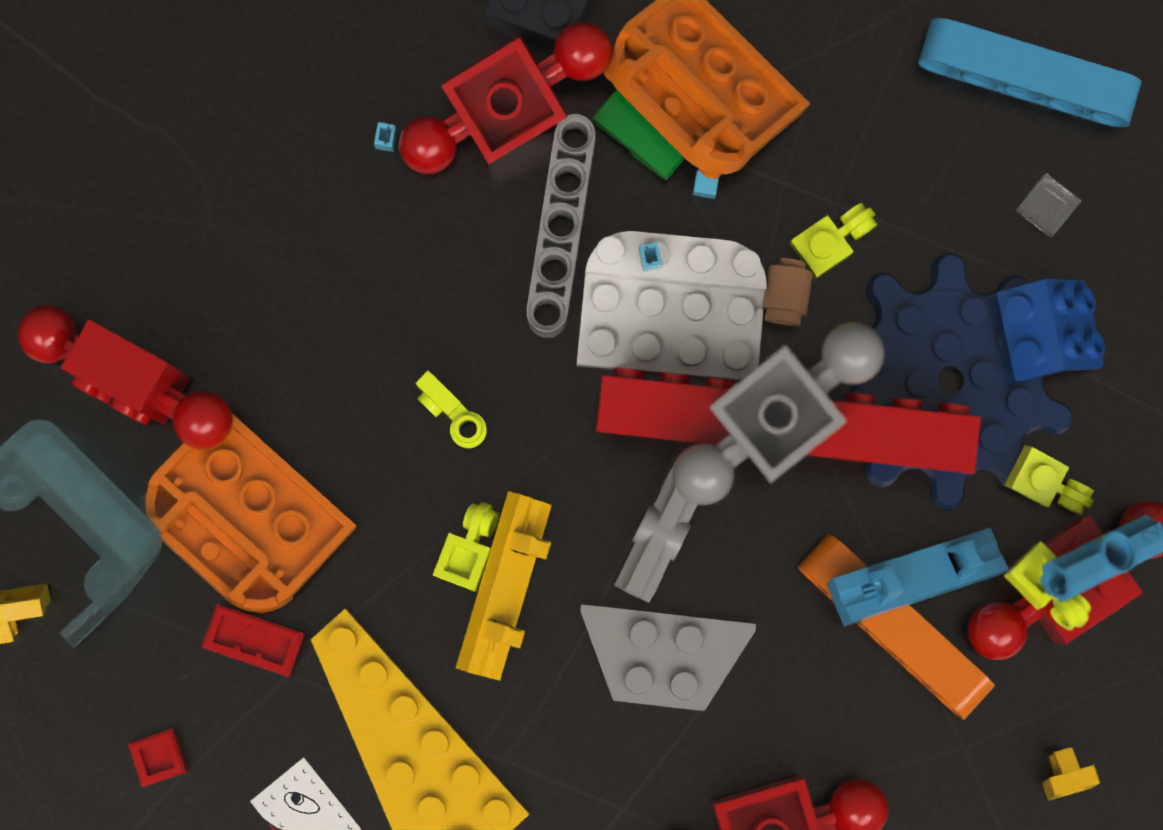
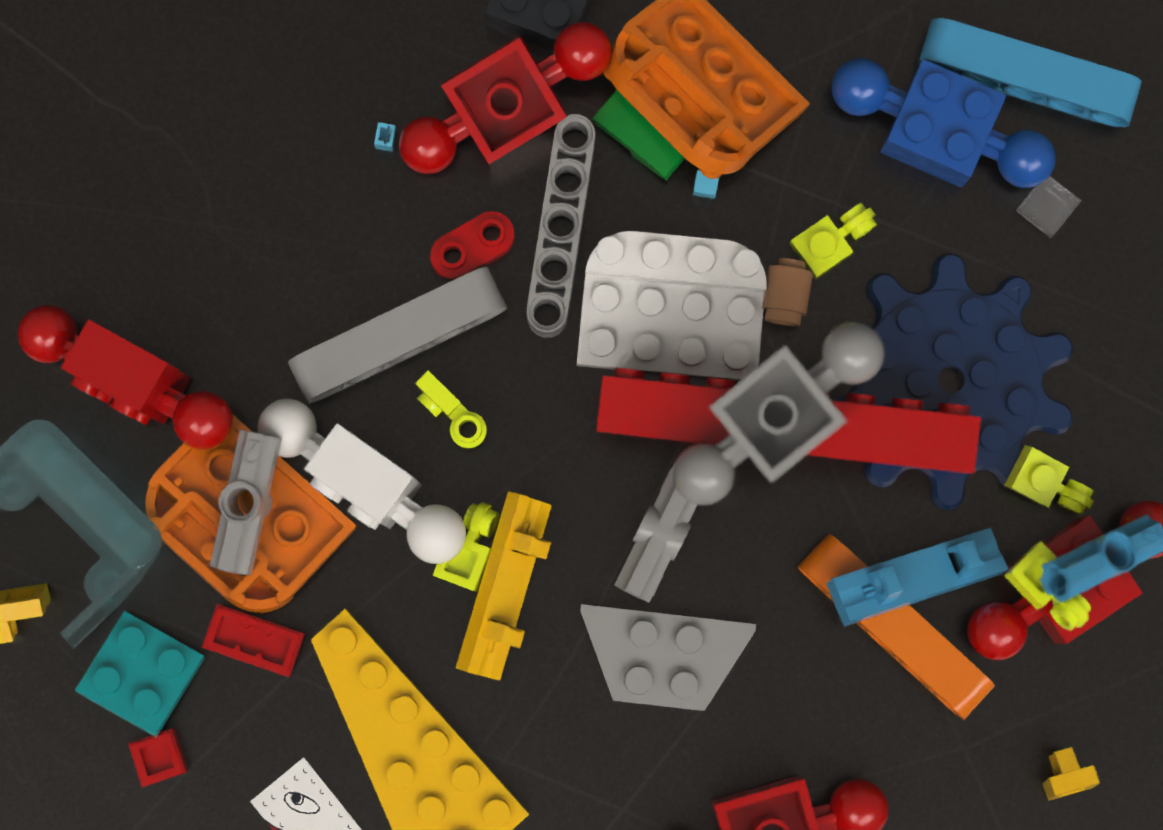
(140, 674): none -> teal plate
(240, 533): none -> light grey piece
(365, 478): none -> white brick
(397, 335): none -> light grey beam
(474, 248): none -> red plate
(650, 256): medium azure piece -> none
(943, 123): none -> blue brick
(1050, 328): blue bracket -> none

